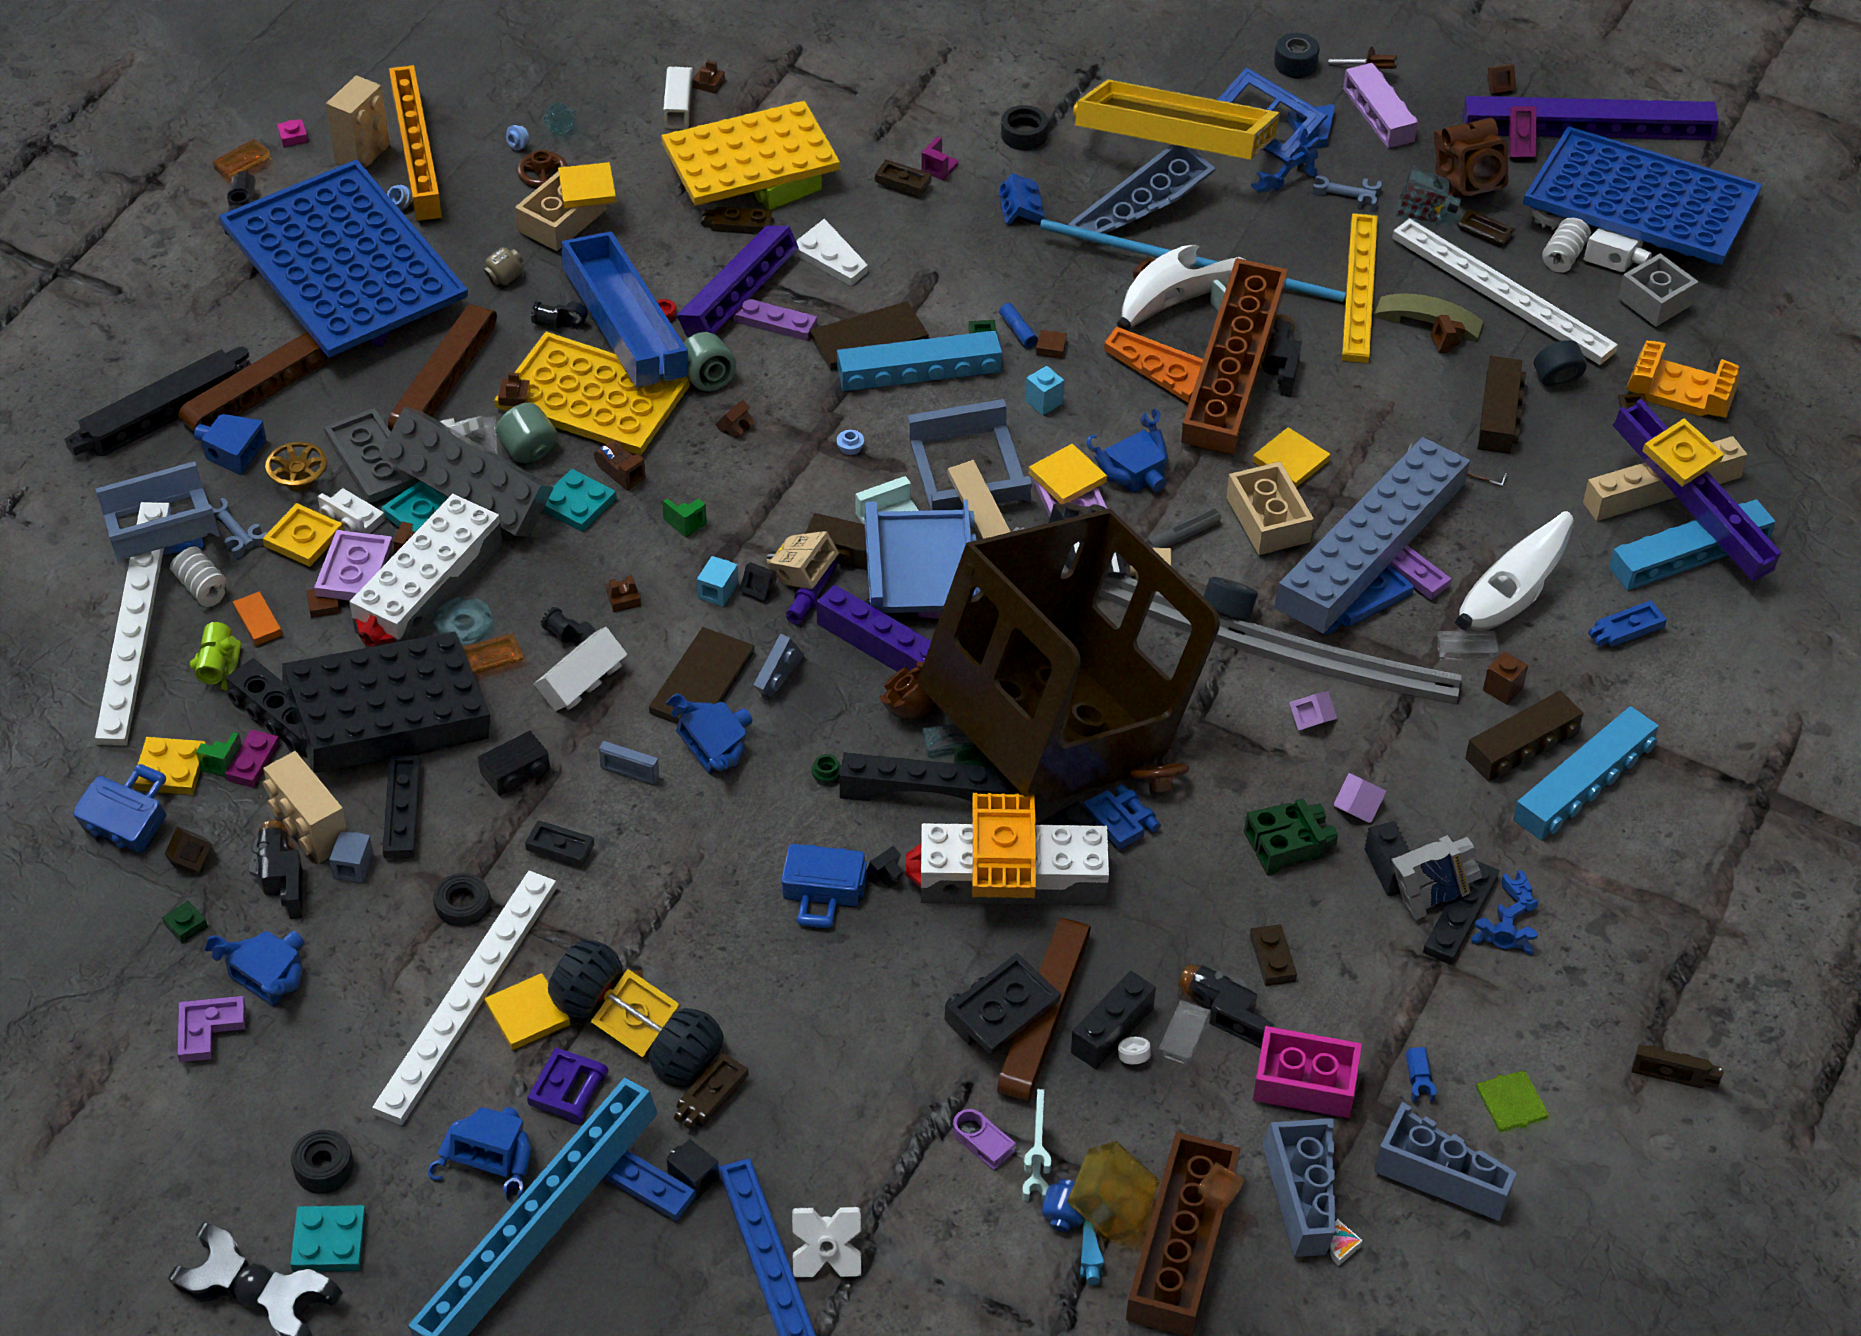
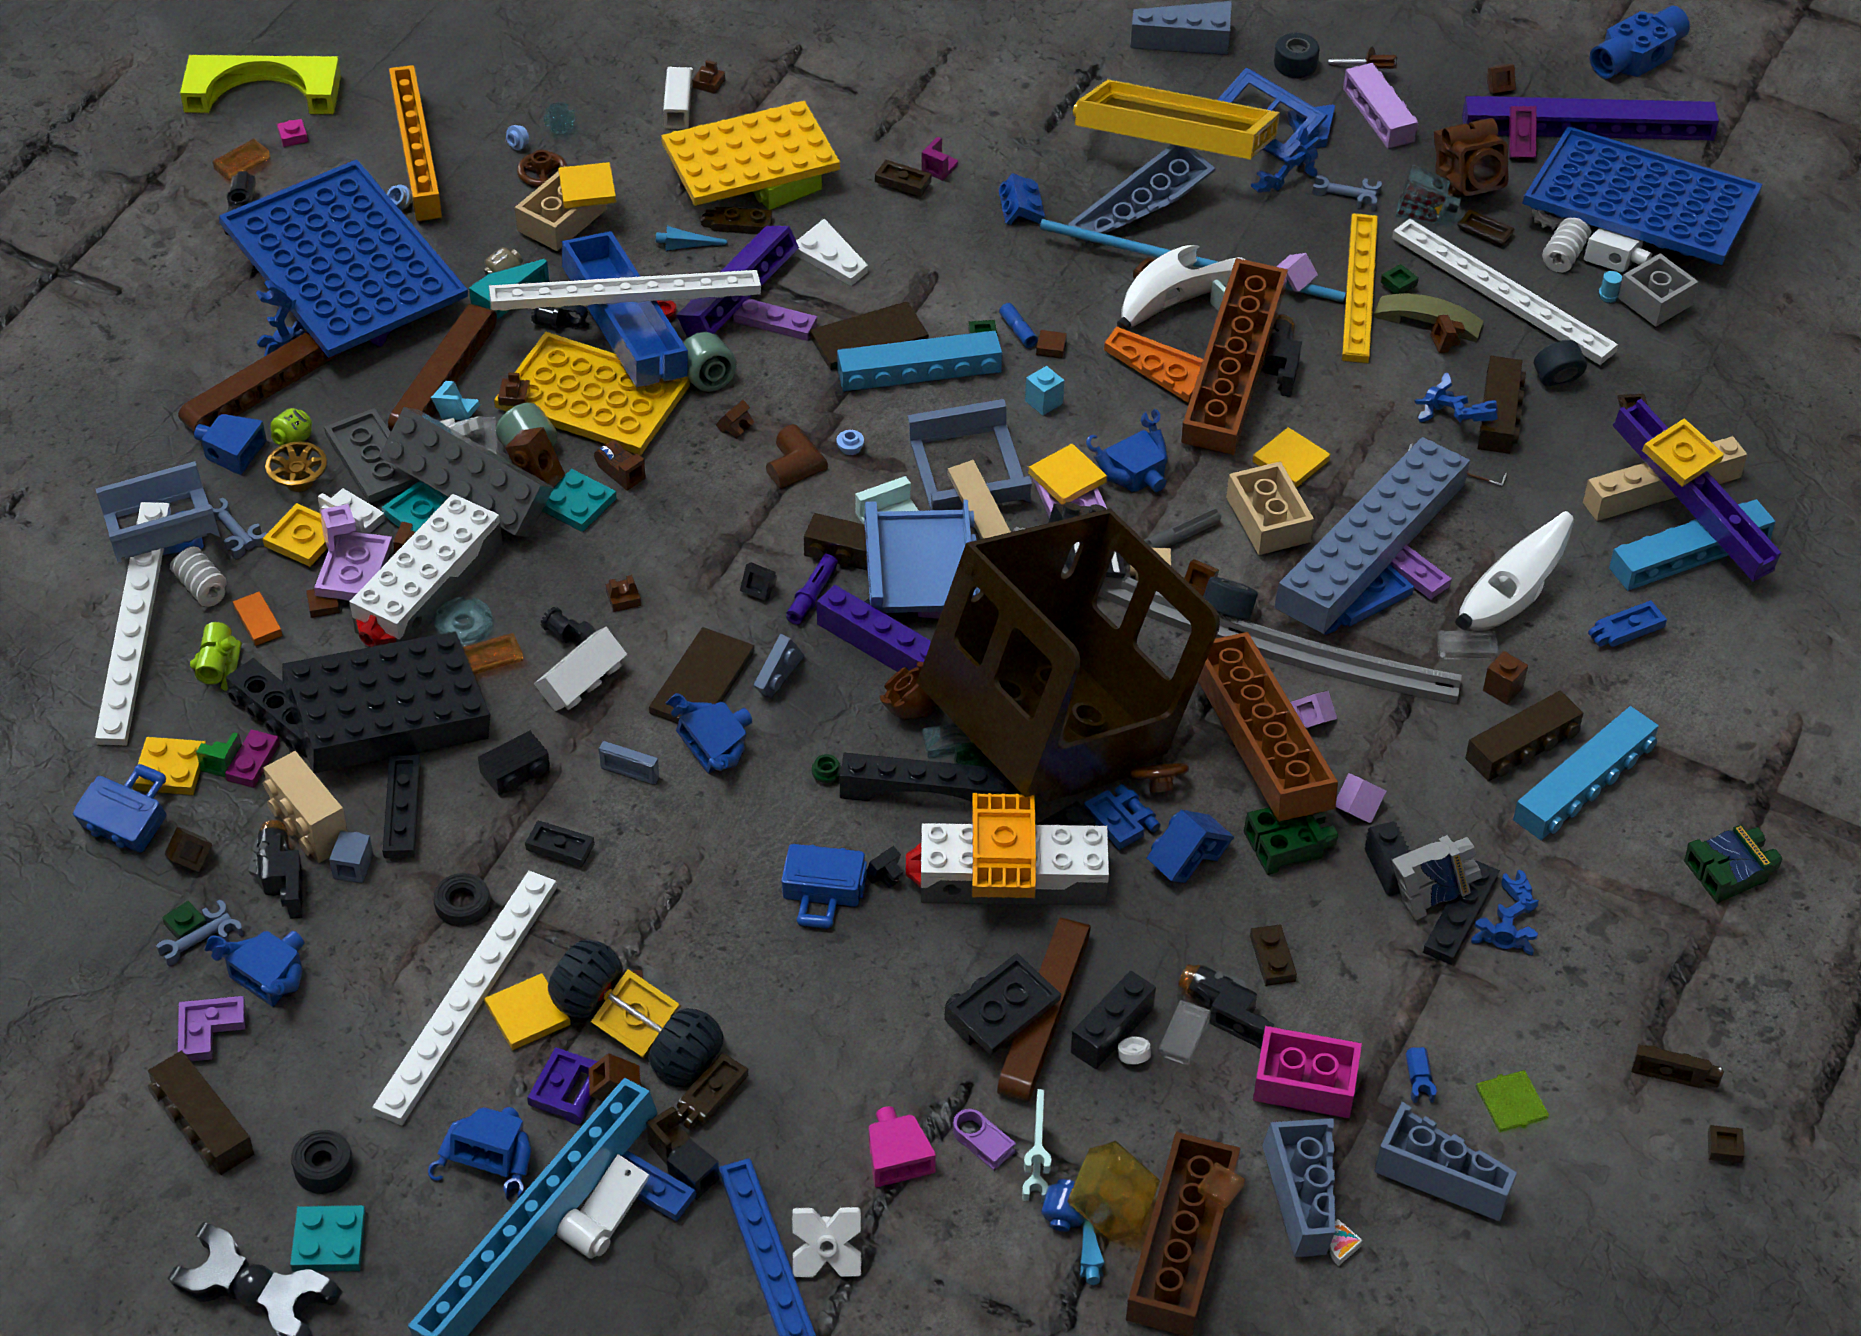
(154, 404): black hinge -> none
(200, 1112): none -> dark brown brick
(212, 75): none -> neon yellow arch
(217, 922): none -> sand blue bar
(283, 334): none -> blue piece
(290, 427): none -> lime head
(336, 522): none -> lavender panel
(358, 122): tan brick -> none
(451, 404): none -> medium azure panel
(527, 273): none -> teal slope
(535, 454): none -> reddish brown brick
(593, 1226): none -> white door
(608, 1073): none -> reddish brown brick
(624, 290): none -> white plate
(665, 1133): none -> dark brown panel
(679, 239): none -> dark azure piece
(685, 517): green panel -> none
(717, 581): medium azure brick -> none
(800, 458): none -> reddish brown brick
(803, 559): tan torso -> none
(898, 1148): none -> dark pink torso
(1024, 139): black tyre -> none
(1183, 28): none -> sand blue wedge
(1186, 843): none -> blue brick
(1199, 575): none -> reddish brown tile
(1267, 729): none -> dark orange brick
(1299, 270): none -> lavender panel
(1399, 279): none -> dark green plate
(1438, 397): none -> blue piece
(1610, 286): none -> medium azure piece
(1640, 43): none -> blue brick
(1683, 386): light orange plate -> none
(1725, 1144): none -> dark brown plate
(1732, 862): none -> dark green hips

